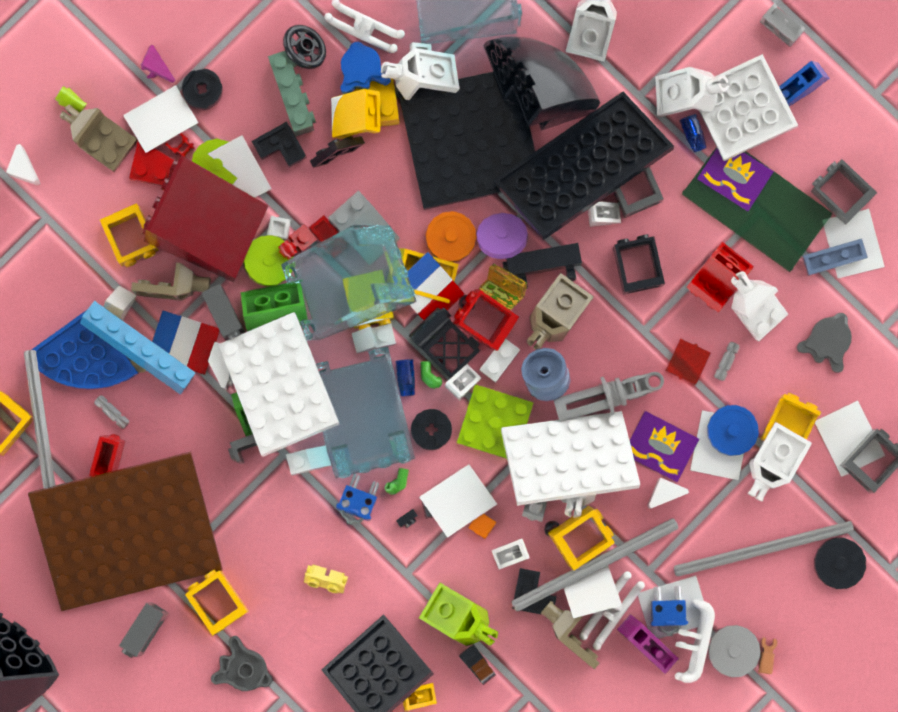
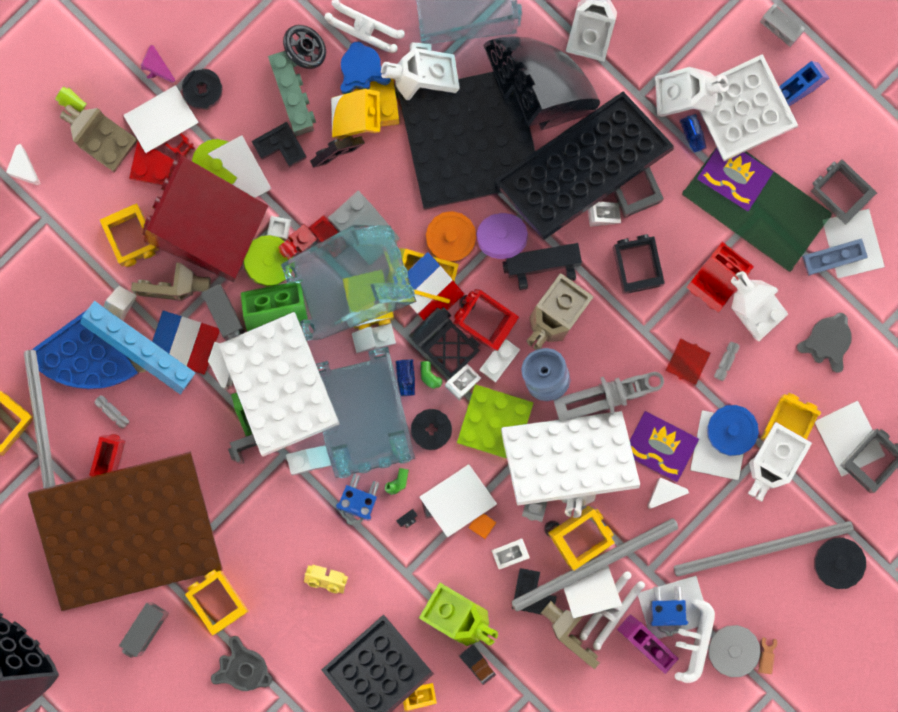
(504, 287): clear yellow panel -> none

